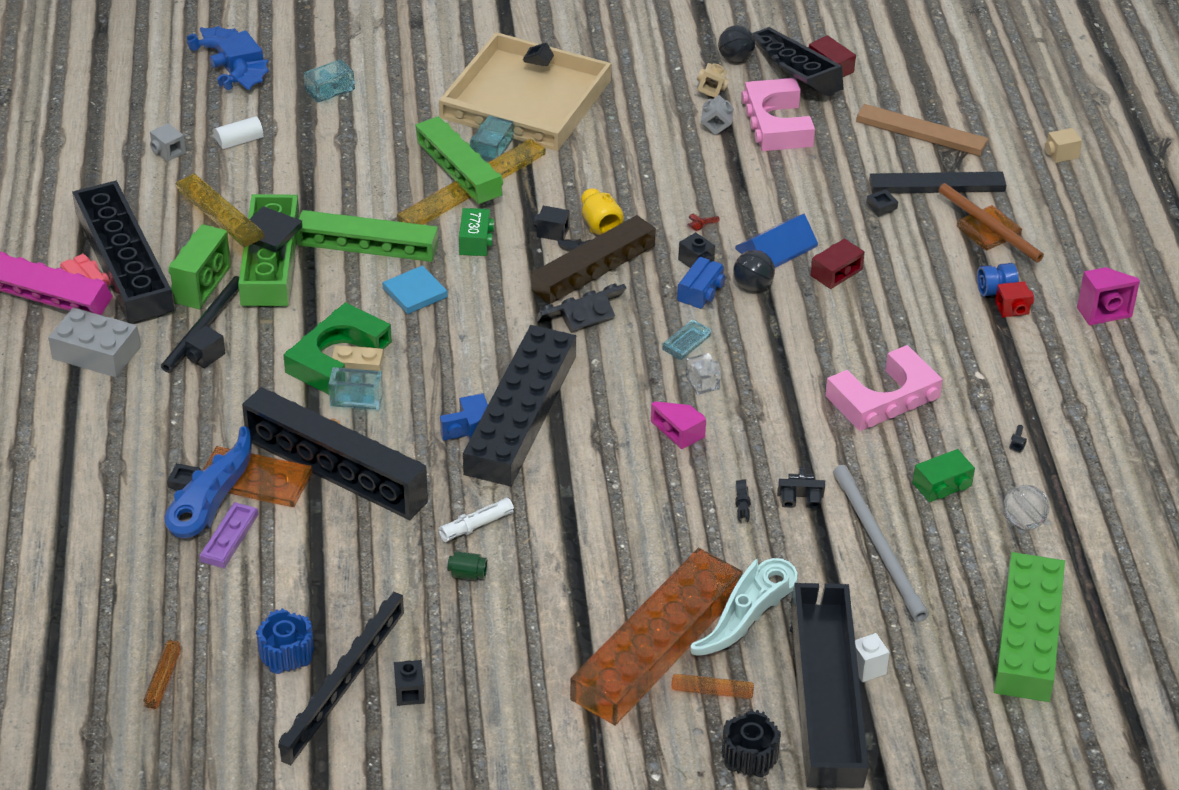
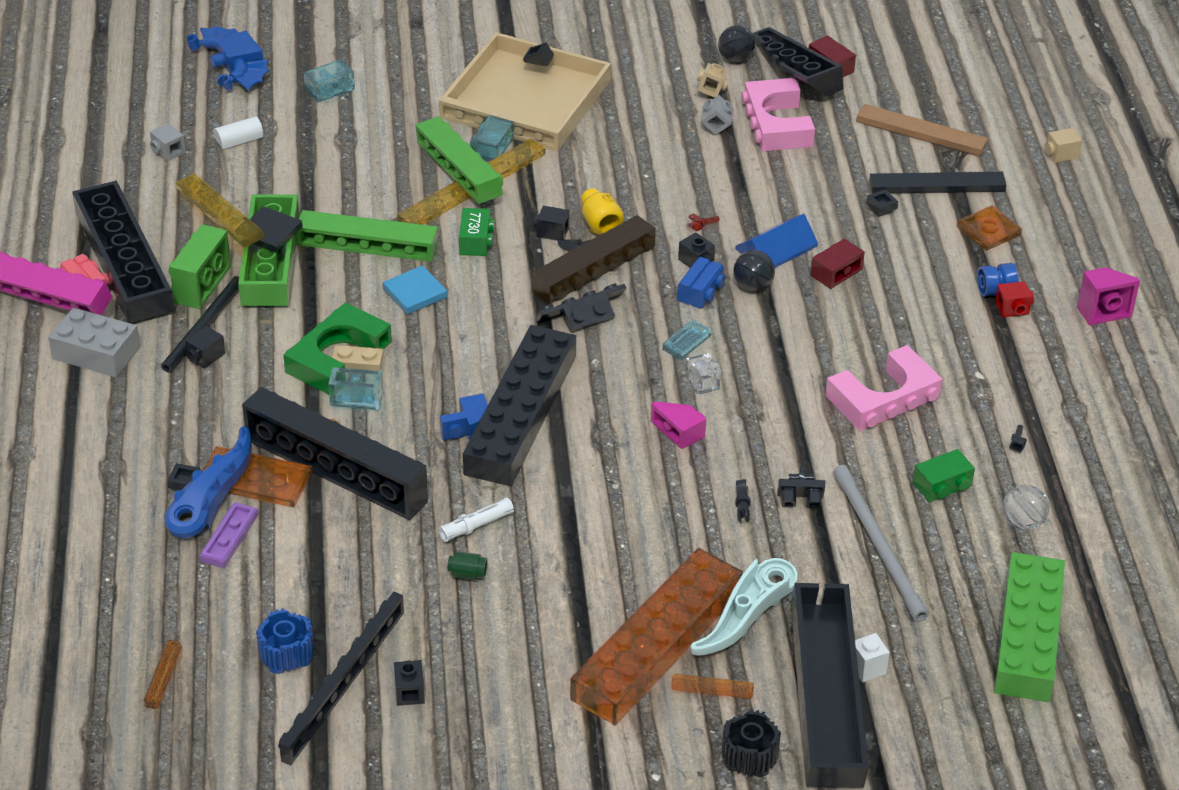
(990, 222): dark orange piece -> none

